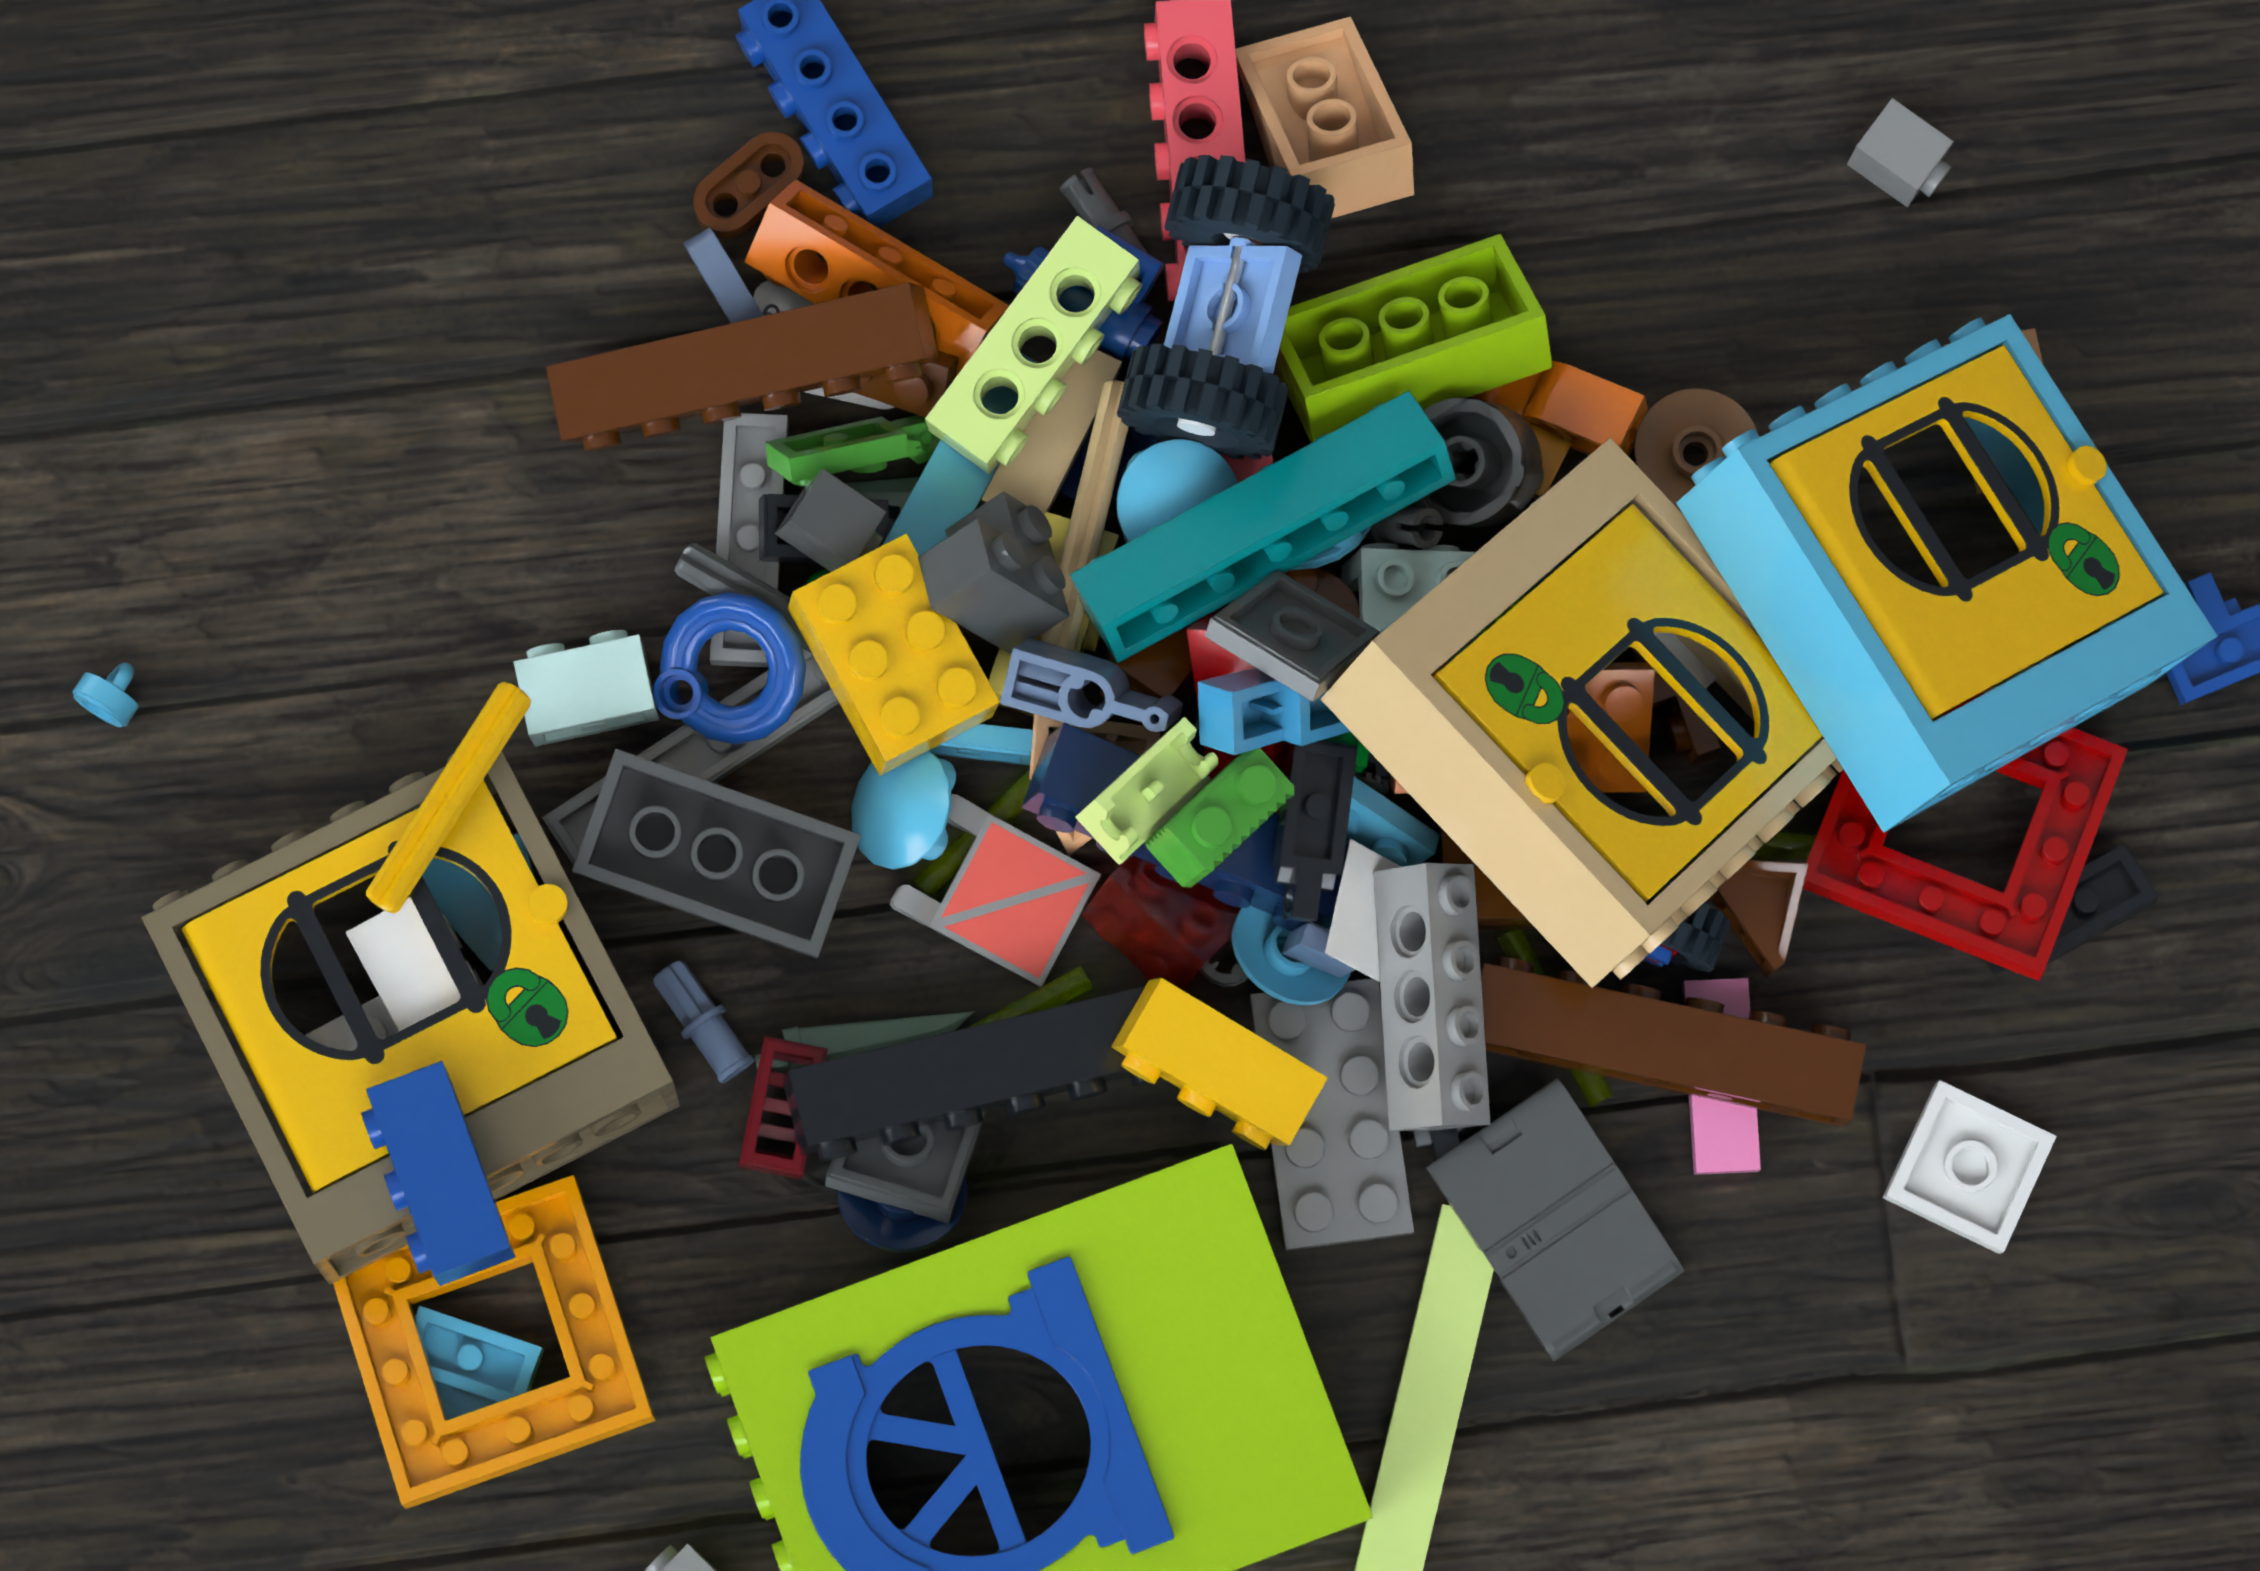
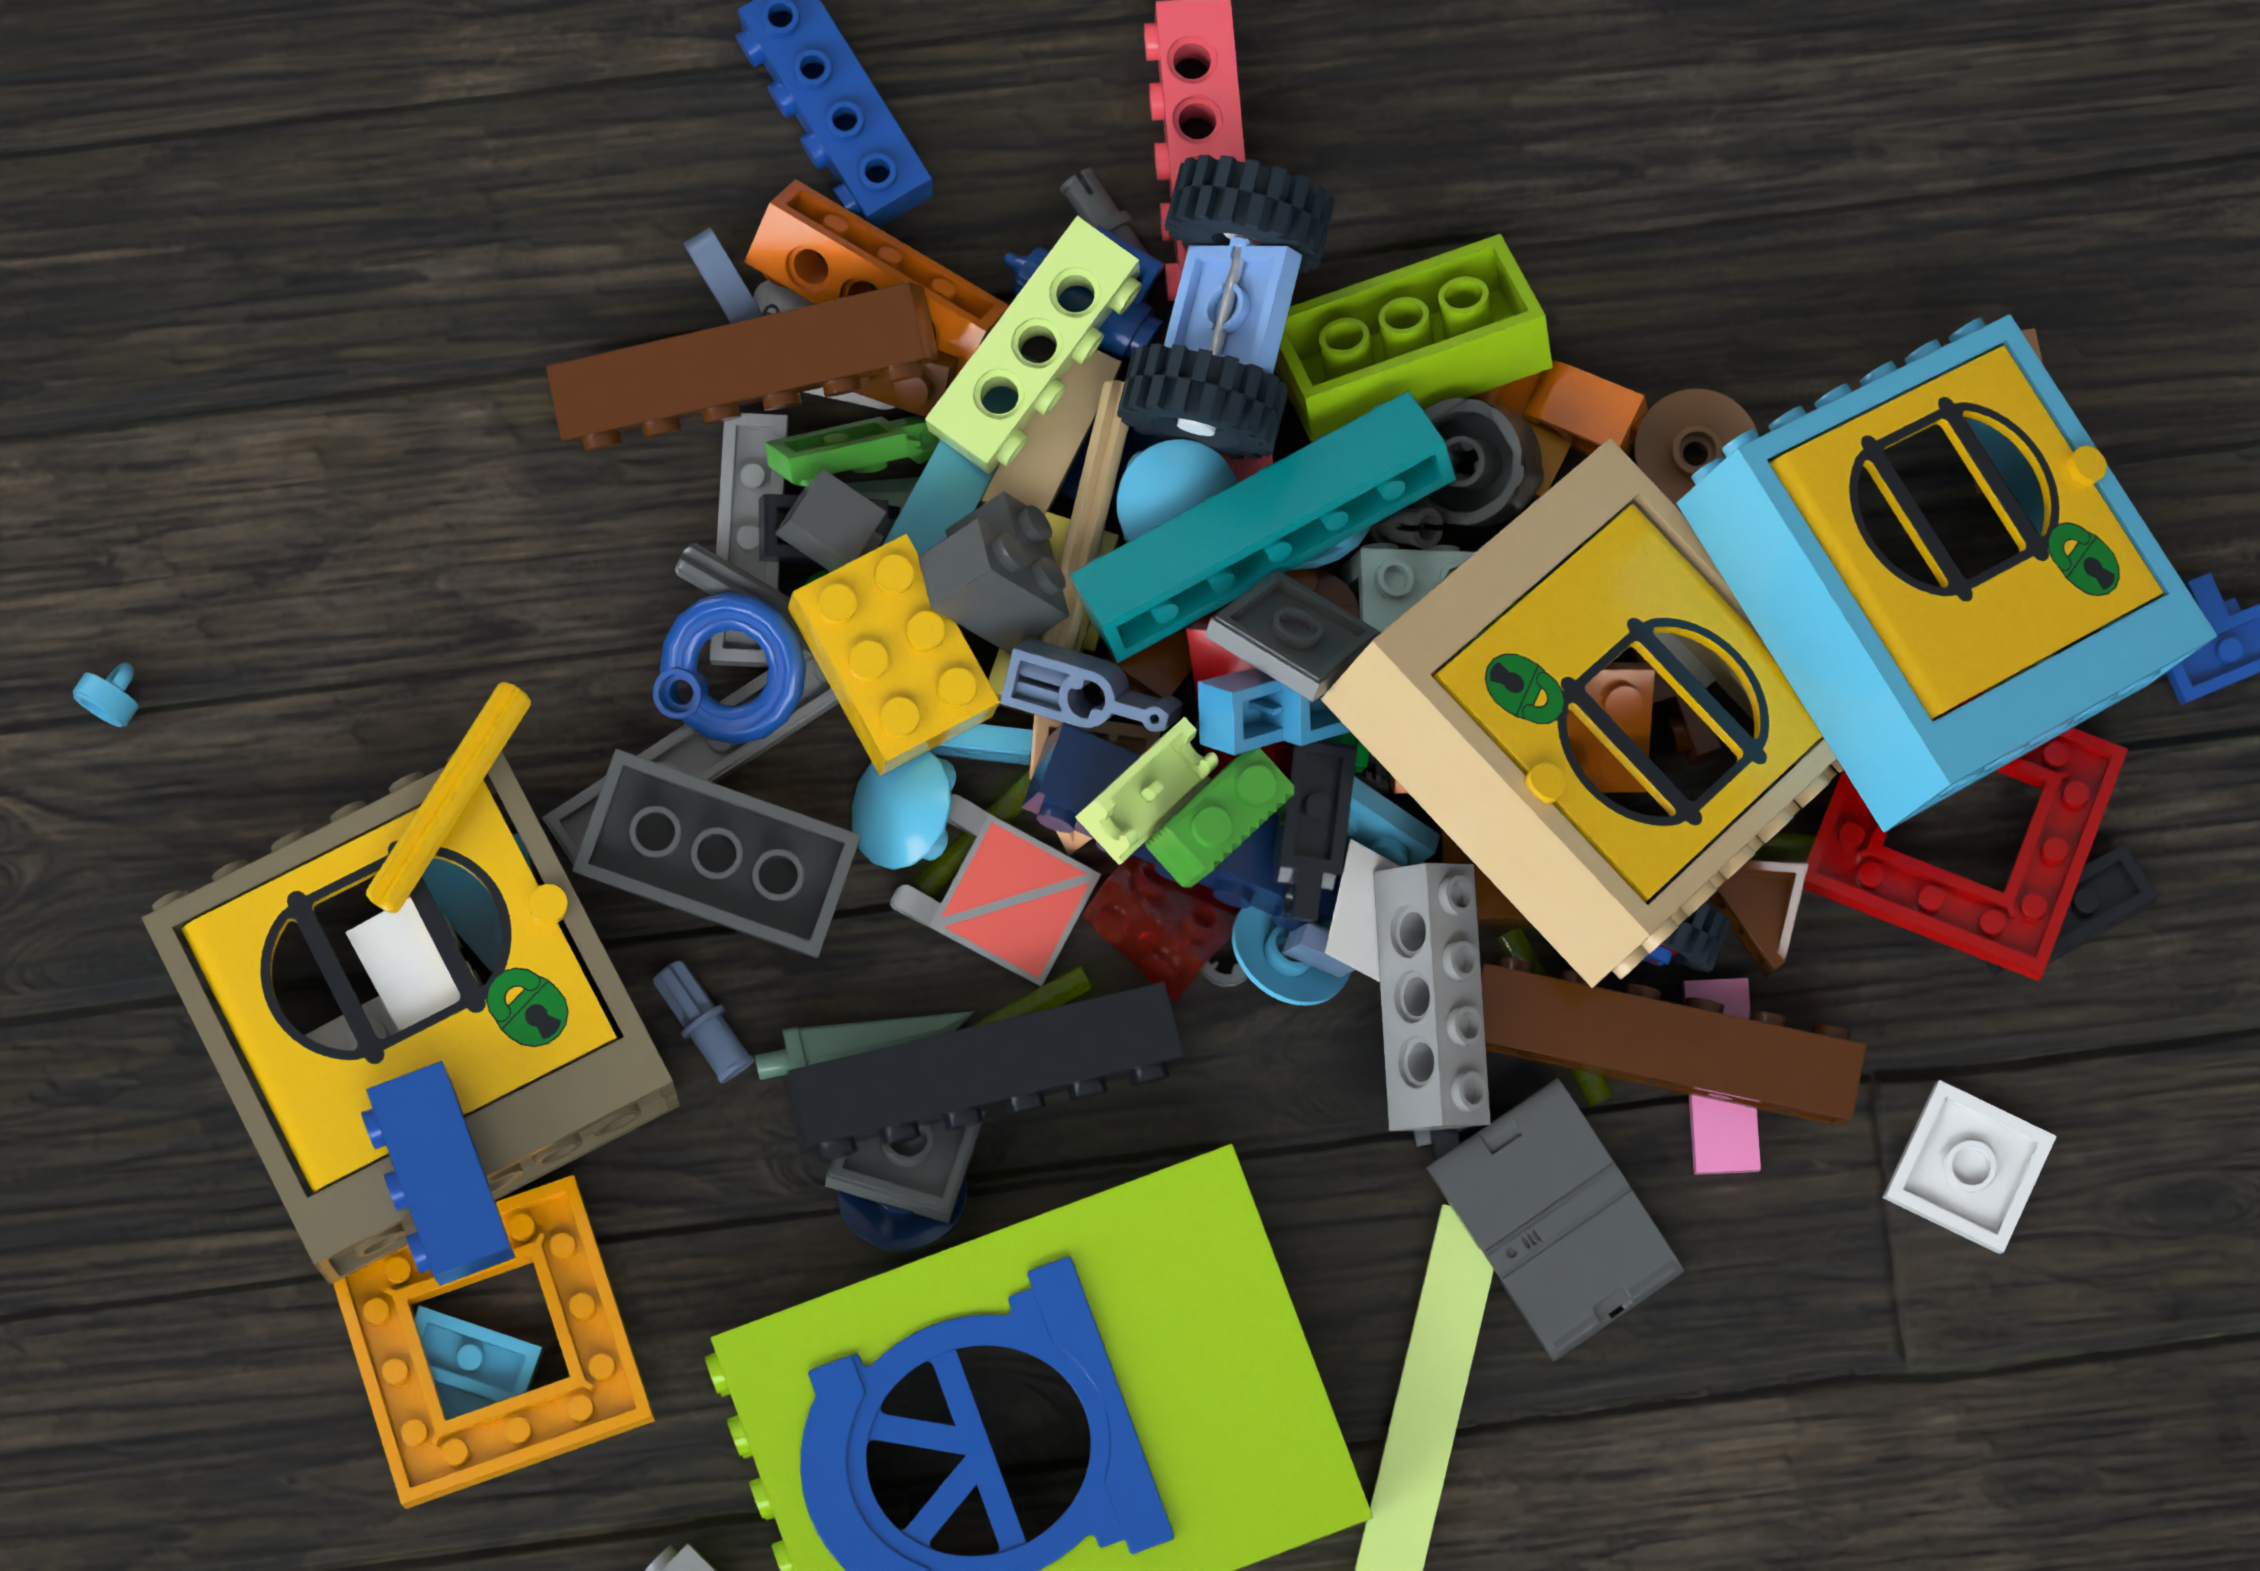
(586, 687): light aqua brick -> none
(744, 183): reddish brown plate -> none
(769, 1161): dark red slope -> none
(1217, 1065): yellow brick -> none
(1328, 115): light nougat slope -> none
(1344, 1166): light grey plate -> none
(1902, 154): light grey brick -> none

